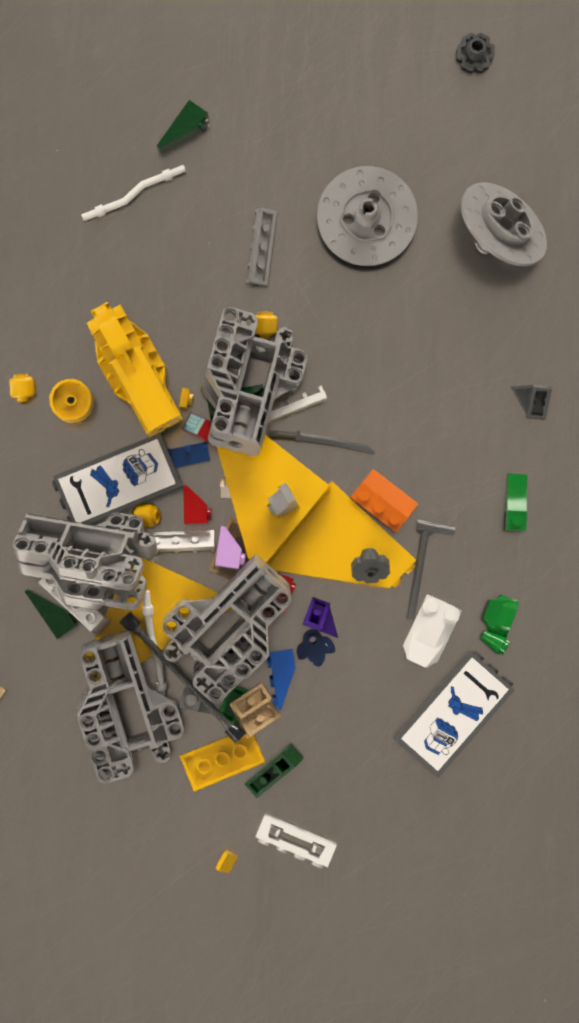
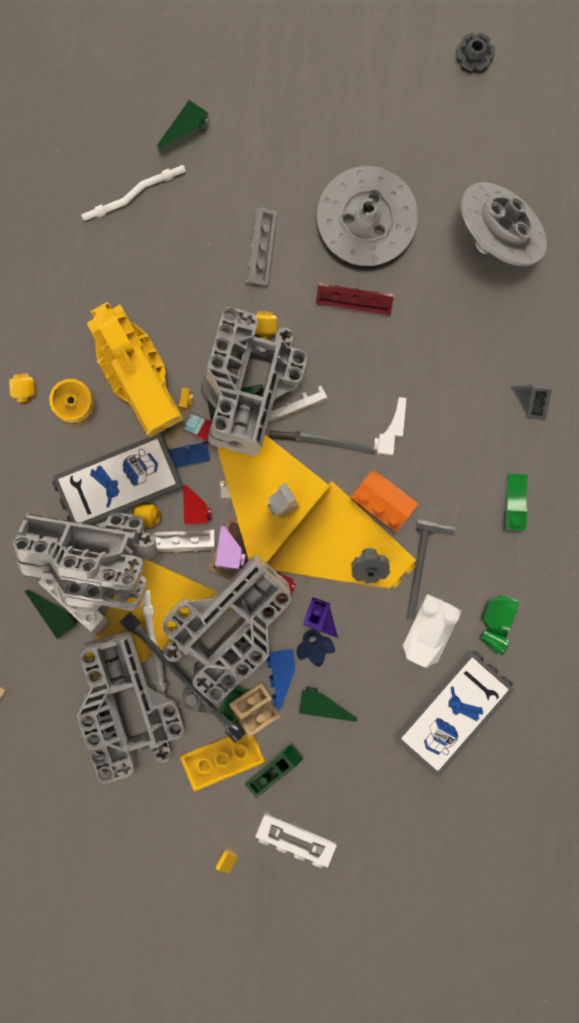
(320, 705): none -> dark green slope
(354, 299): none -> dark red hinge
(385, 442): none -> white slope

